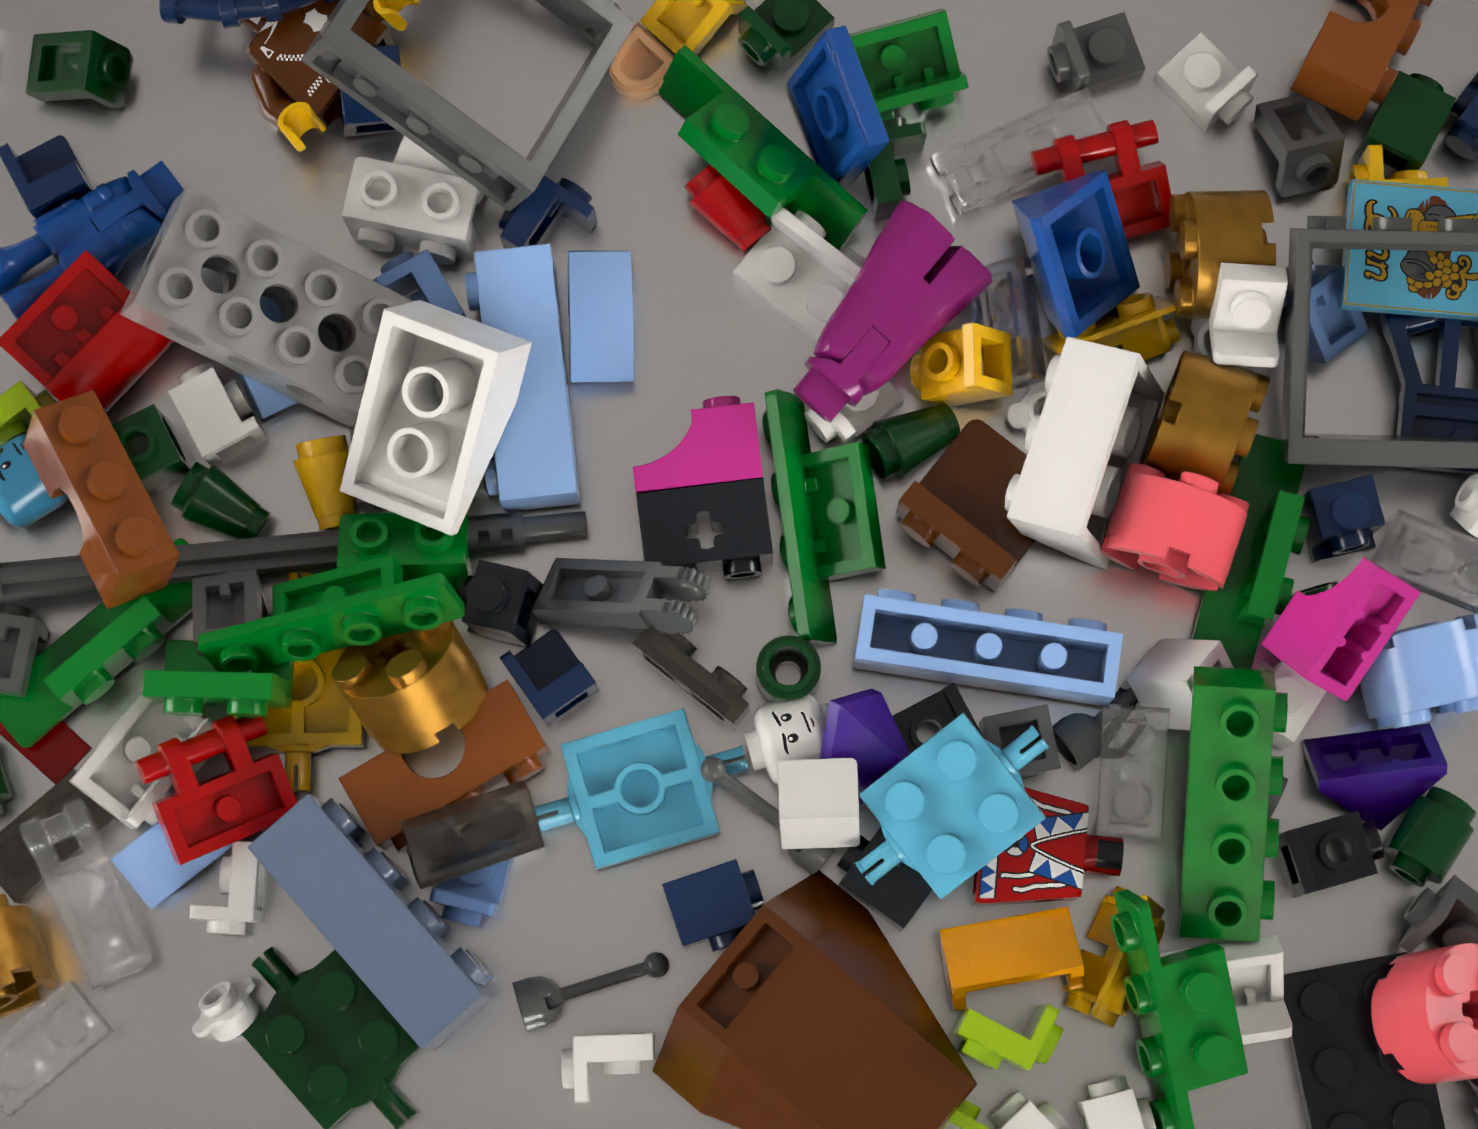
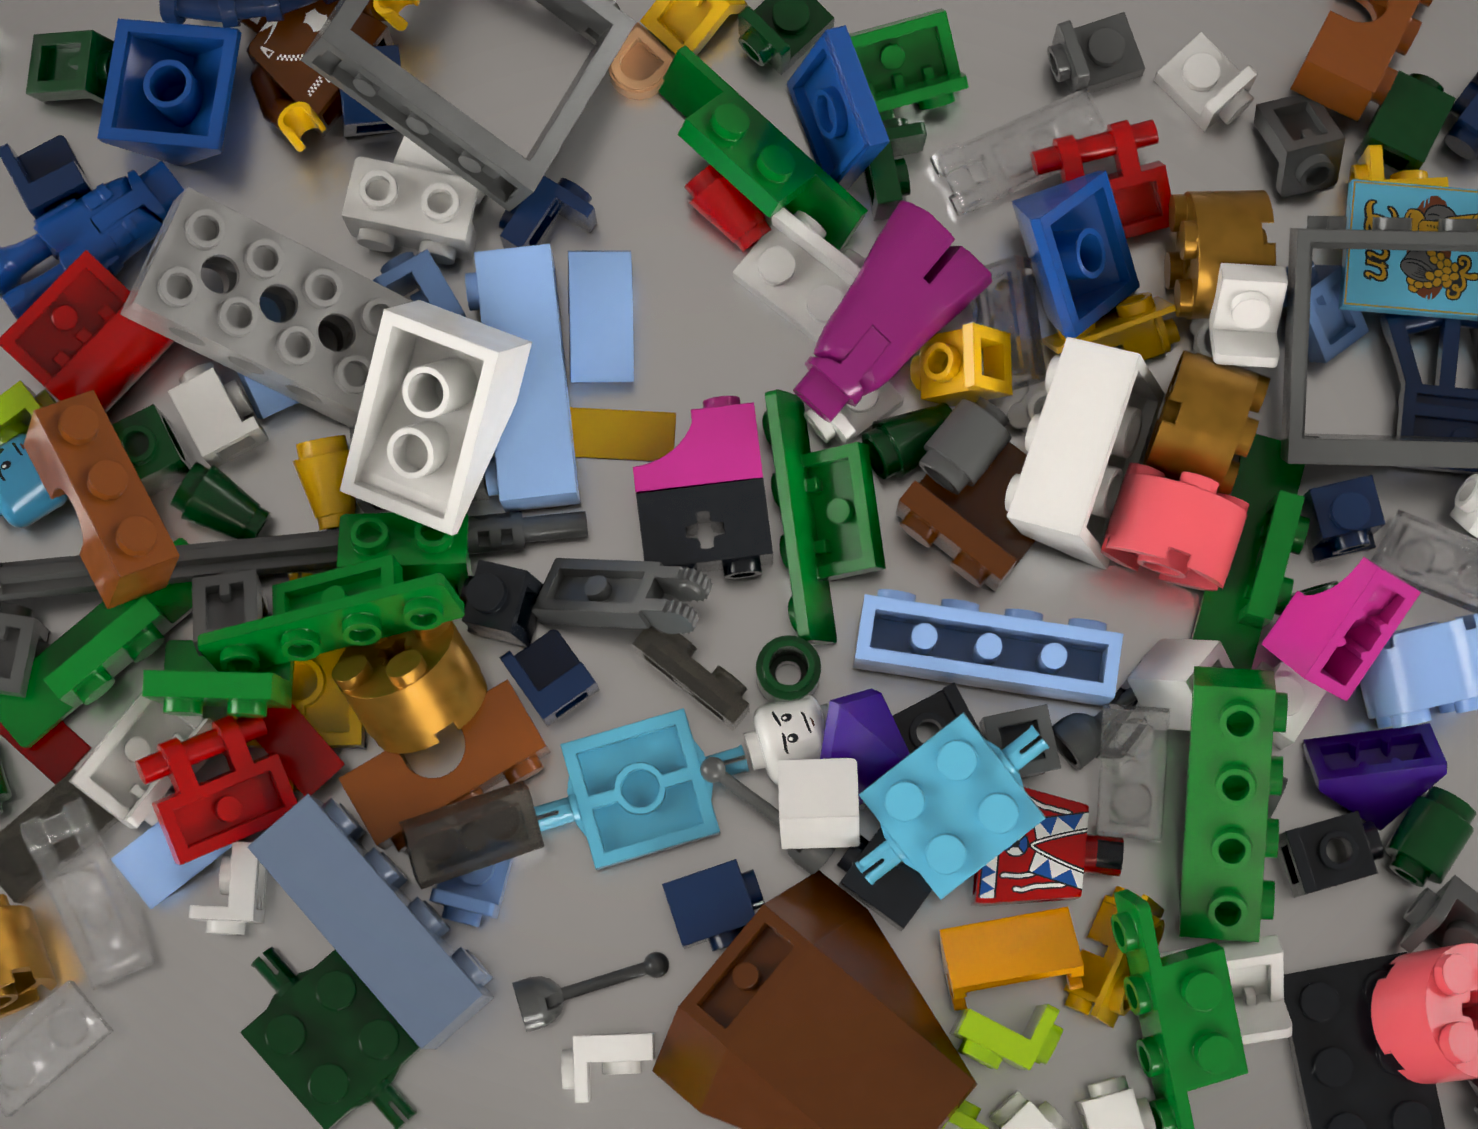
(169, 89): none -> blue slope
(226, 1010): white plate -> none
(302, 750): none -> red sticker
(622, 433): none -> yellow sticker
(965, 444): none -> dark grey brick

